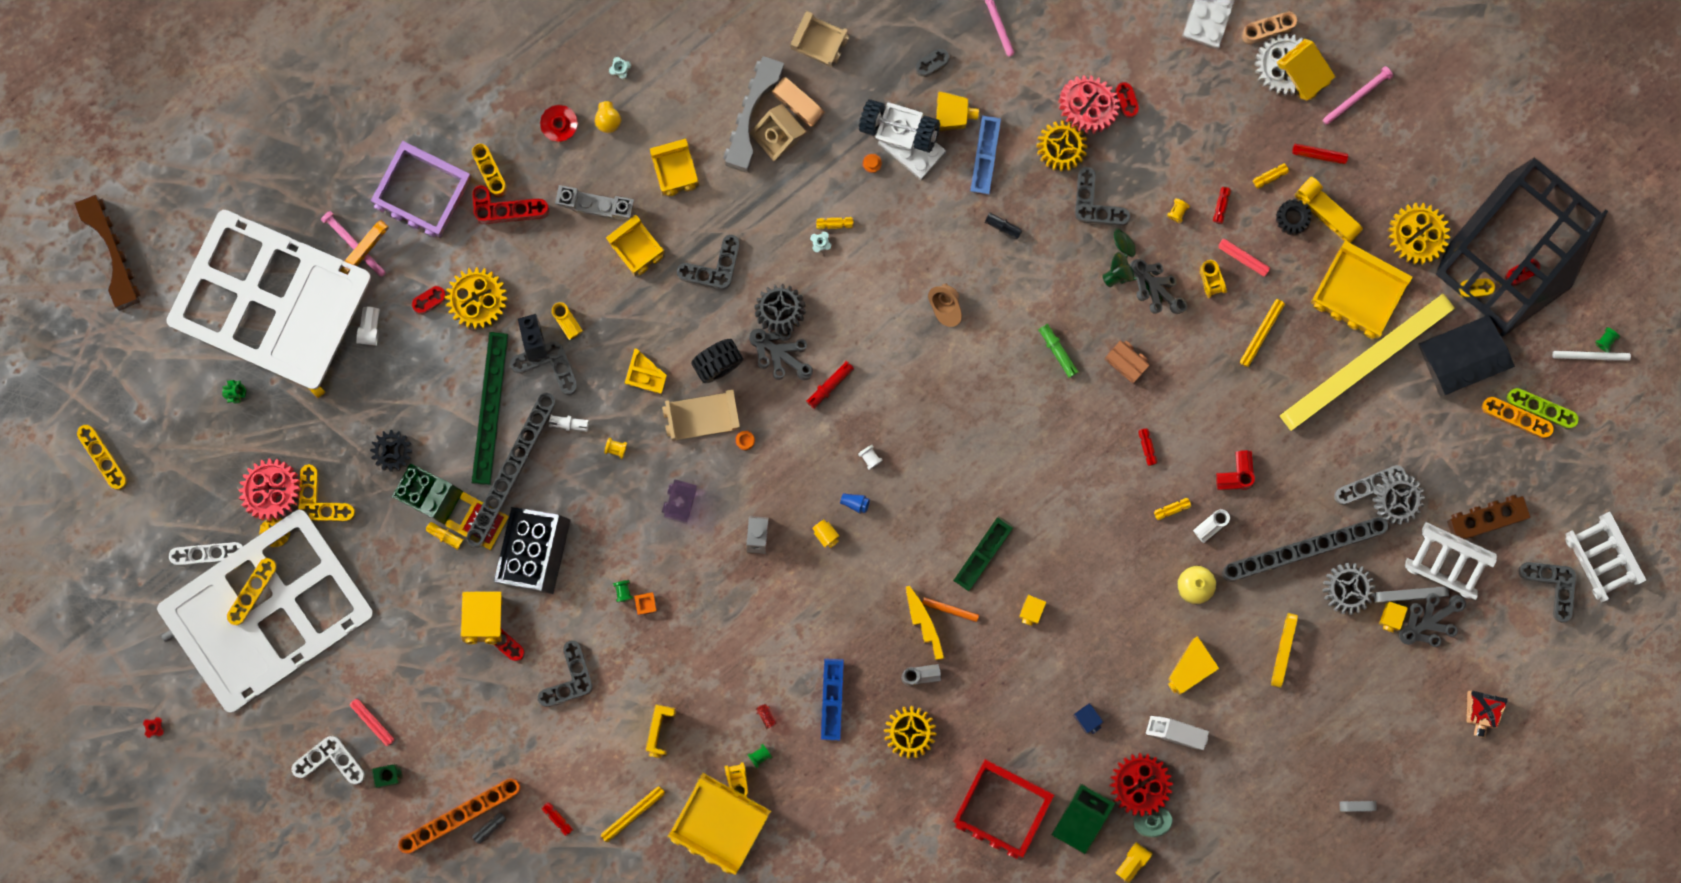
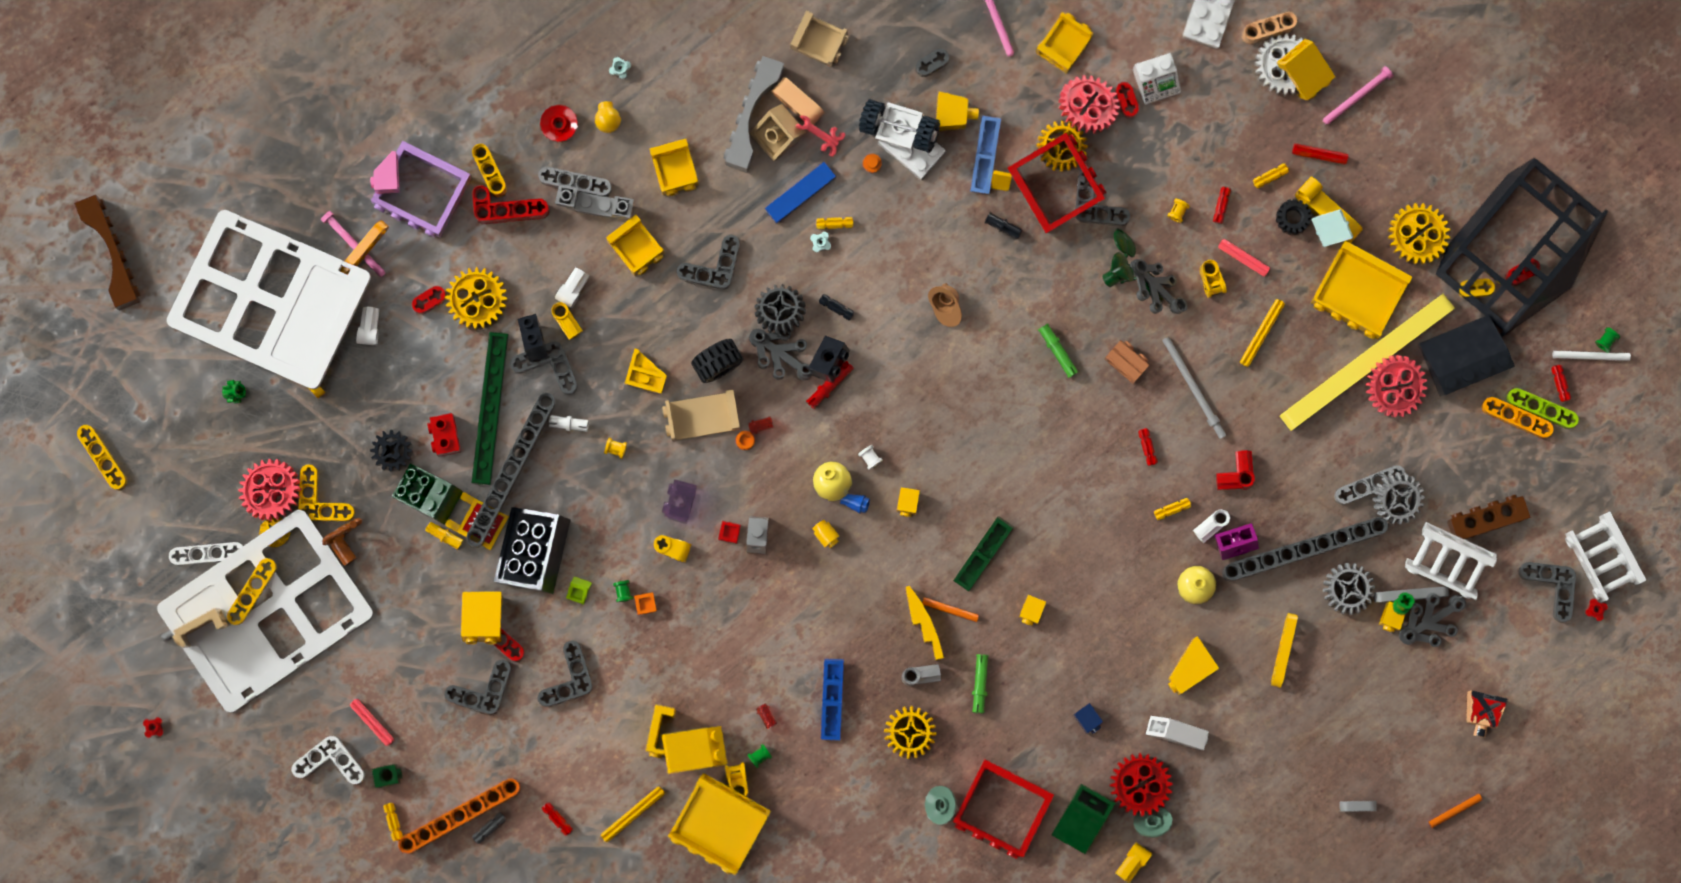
(214, 615): none -> tan panel
(339, 545): none -> dark orange piece
(387, 175): none -> bright pink slope
(392, 821): none -> yellow axle
(444, 434): none -> red brick
(482, 698): none -> dark grey beam
(571, 290): none -> white piece
(575, 179): none -> light grey beam
(578, 590): none -> lime slope
(676, 548): none -> yellow piece
(694, 749): none -> yellow slope
(729, 532): none -> red tile
(760, 425): none -> clear red pin
(800, 192): none -> blue tile
(829, 349): none -> black brick
(831, 139): none -> coral bar
(832, 481): none -> light yellow cylinder
(836, 307): none -> black axle
(908, 502): none -> yellow brick
(940, 805): none -> sand green dish
(980, 684): none -> bright green pin
(1000, 180): none -> yellow slope
(1064, 42): none -> yellow panel
(1089, 173): none -> red window
(1157, 78): none -> white slope
(1213, 420): none -> light grey bar
(1237, 541): none -> magenta brick
(1332, 228): none -> light aqua piece
(1398, 402): none -> coral gear
(1403, 603): none -> green bush
(1455, 810): none -> orange bar
(1561, 383): none -> red axle
(1590, 611): none -> red plate

